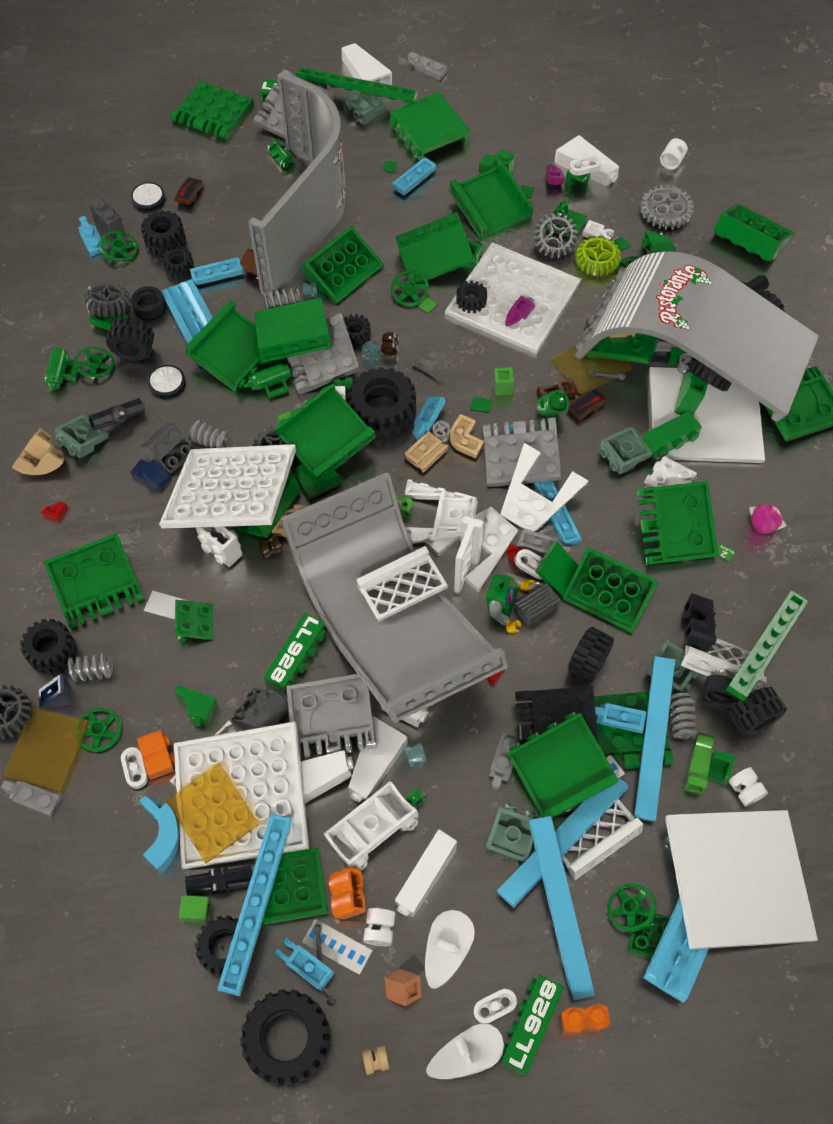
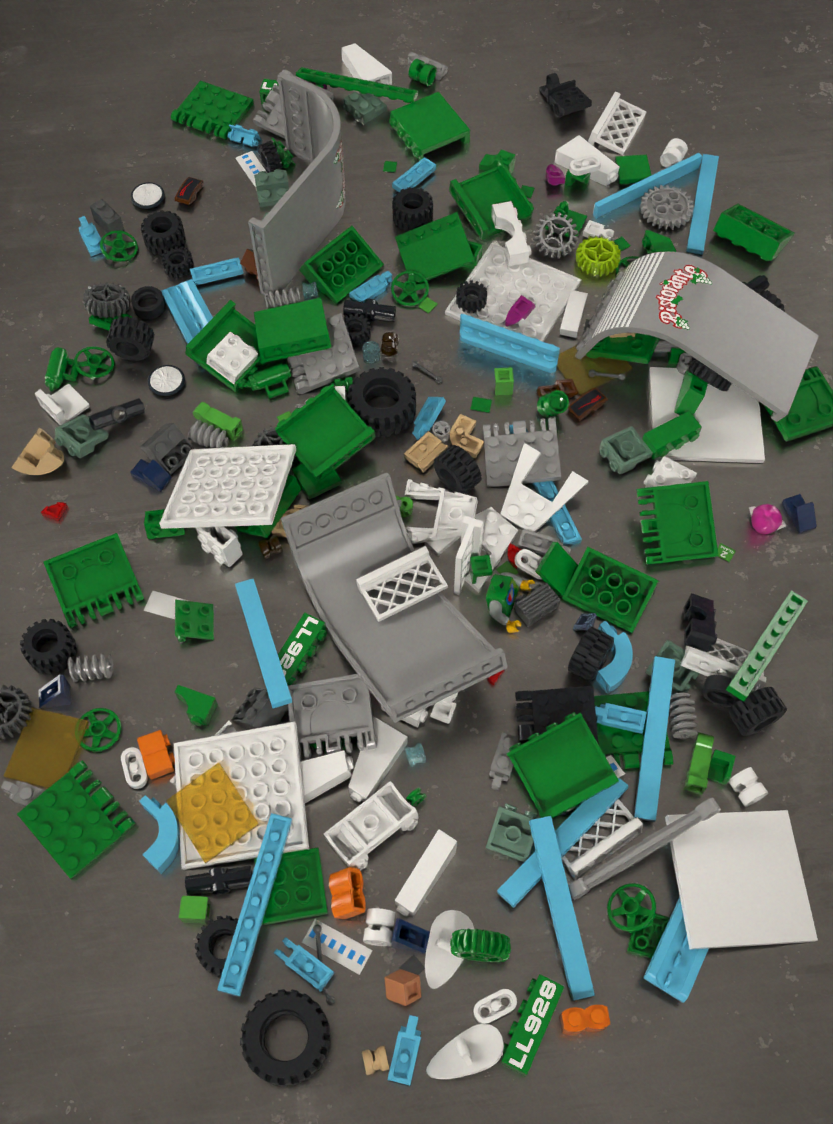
(63, 404): none -> white bracket
(72, 822): none -> green hinge
(153, 528): none -> green bracket
(218, 420): none -> bright green leg
(231, 357): none -> white brick
(250, 136): none -> medium azure hinge
(250, 165): none -> white sticker
(263, 644): none -> medium azure tile
(269, 156): none -> black tyre
(271, 186): none -> sand green plate
(370, 309): none -> black piece
(372, 287): none -> medium azure hinge
(405, 1053): none -> medium azure hinge
(410, 937): none -> dark blue slope
(412, 208): none -> black tyre
(422, 72): none -> green wheel
(444, 709): none -> white plate
(457, 470): none -> black tyre
(479, 567): none -> green panel
(480, 945): none -> green gear
(505, 218): none -> white arch
(507, 567): none -> bright green sticker
(509, 343): none -> medium azure plate
(564, 97): none -> black plate
(573, 313): none -> white slope
(585, 621): none -> sand blue slope
(607, 119): none -> white fence
(615, 673): none -> medium azure arch
(632, 168): none -> green tile
(638, 189): none -> medium azure tile
(641, 850): none -> light grey piece
(702, 204): none -> medium azure tile
(800, 513): none -> dark blue slope

